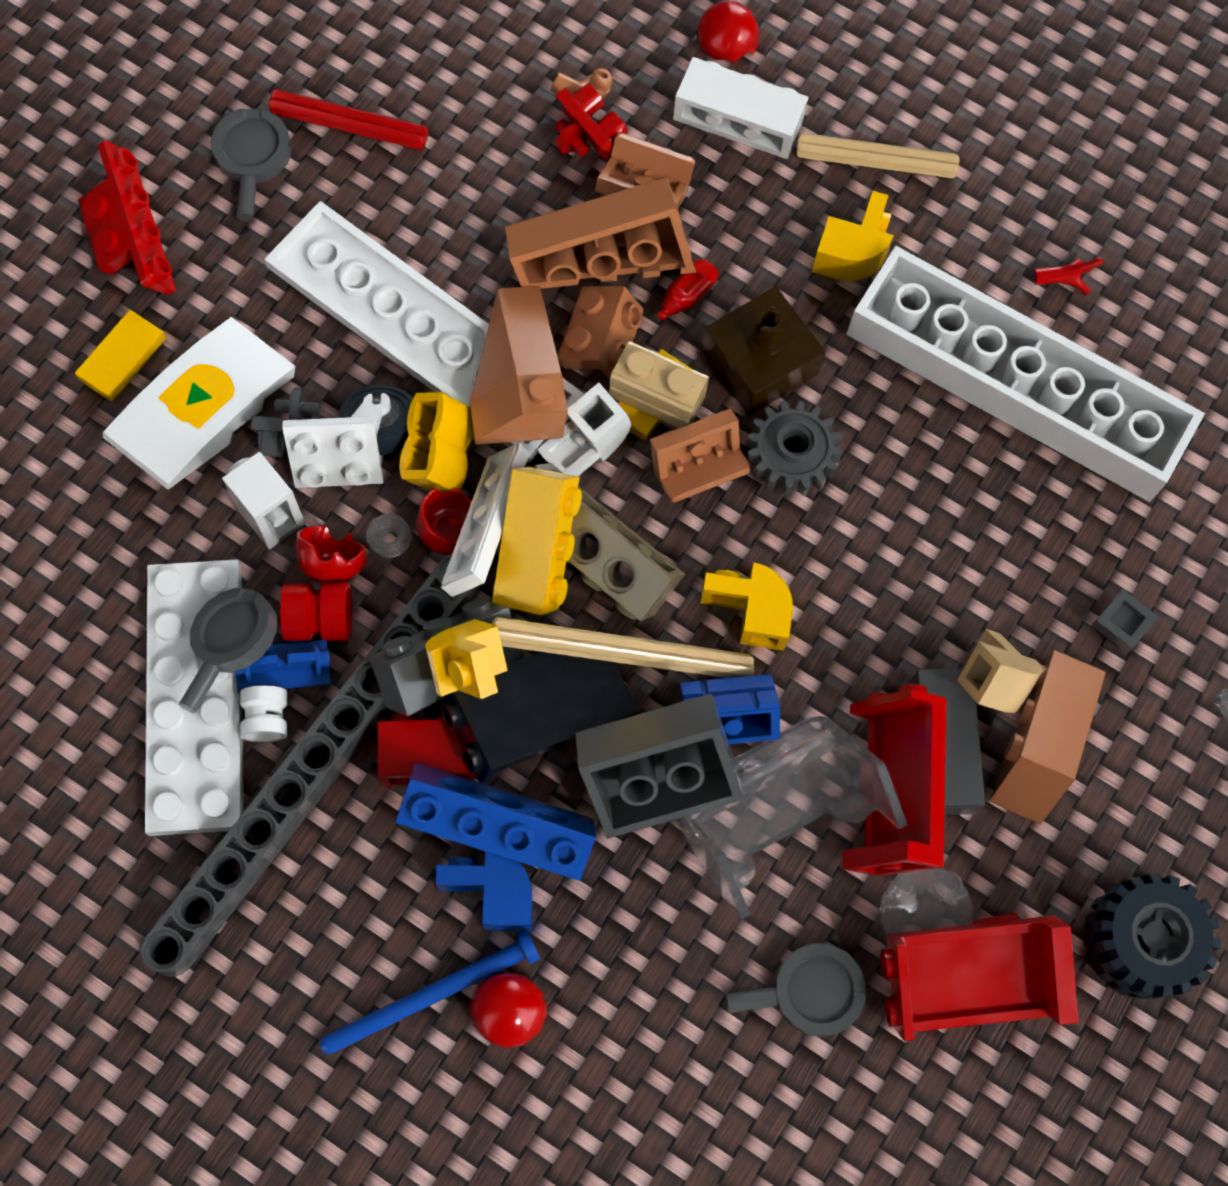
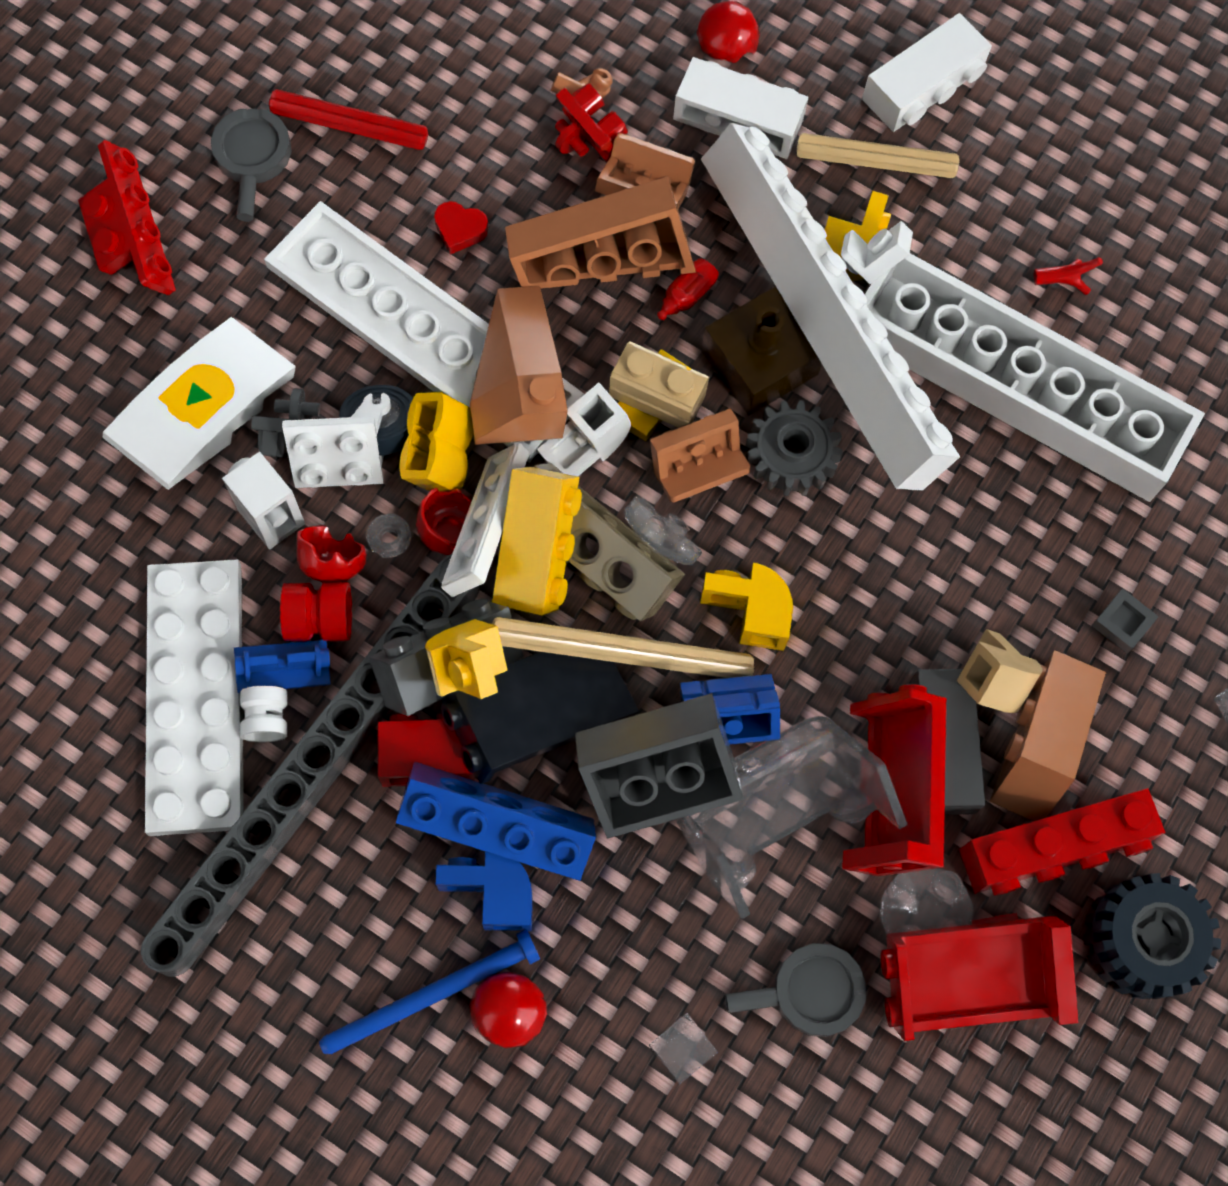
(120, 355): yellow tile -> none
(228, 637): dark grey piece -> none
(460, 226): none -> red tile
(600, 328): nougat bracket -> none
(661, 534): none -> clear dish
(683, 1048): none -> clear plate
(830, 309): none -> white brick
(880, 254): none -> white bracket
(926, 73): none -> white brick
(1061, 841): none -> red brick

